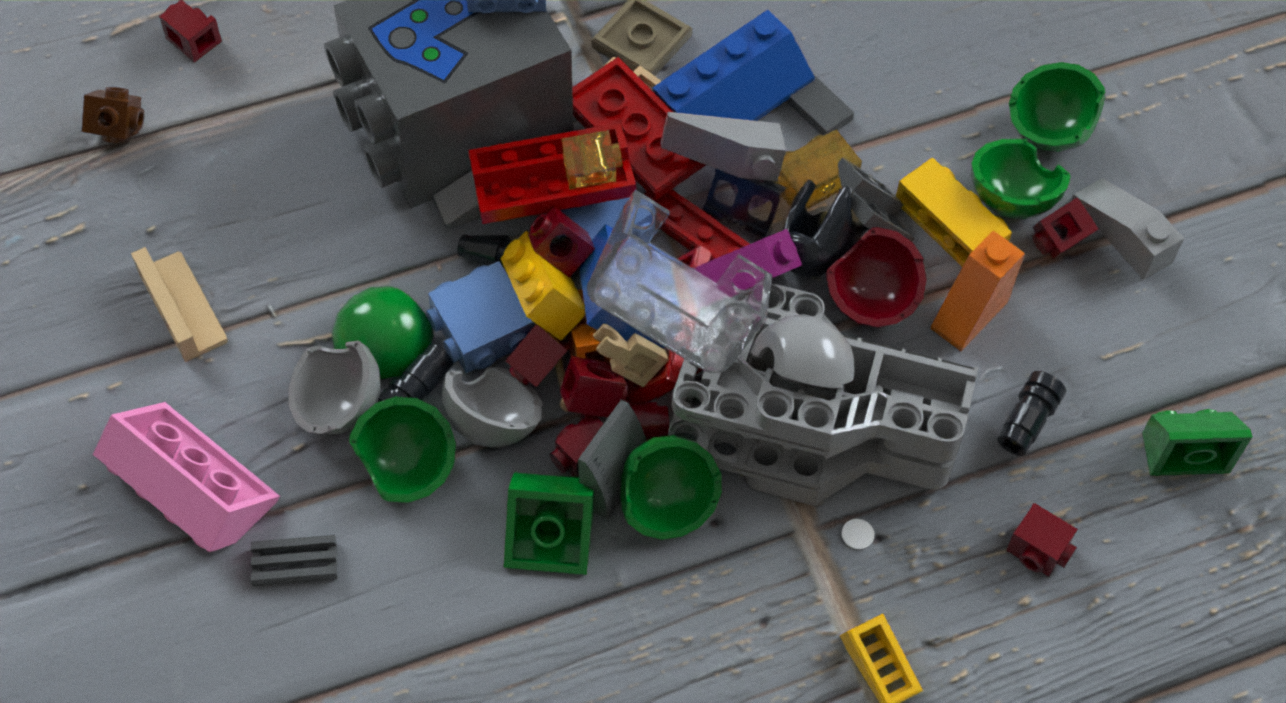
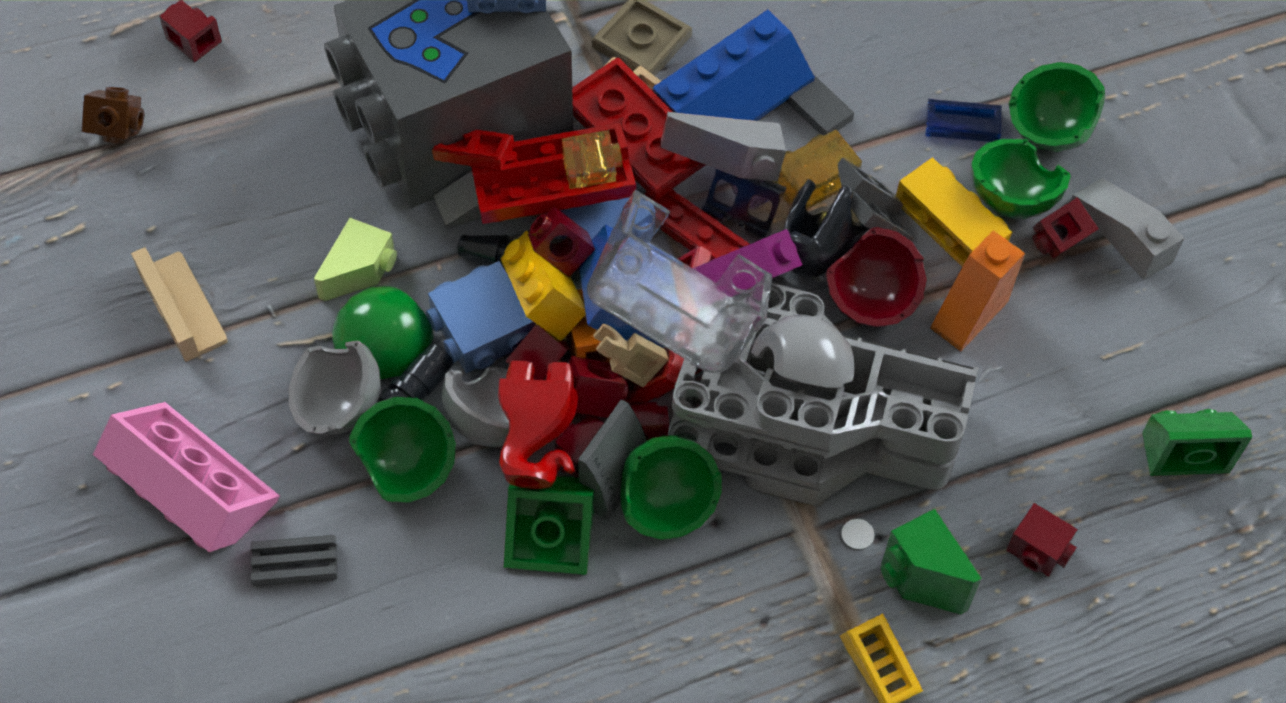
(355, 260): none -> yellowish green slope
(477, 149): none -> red tile
(536, 416): none -> red hips
(929, 565): none -> green slope
(963, 120): none -> clear blue tile
(1037, 401): black axle -> none

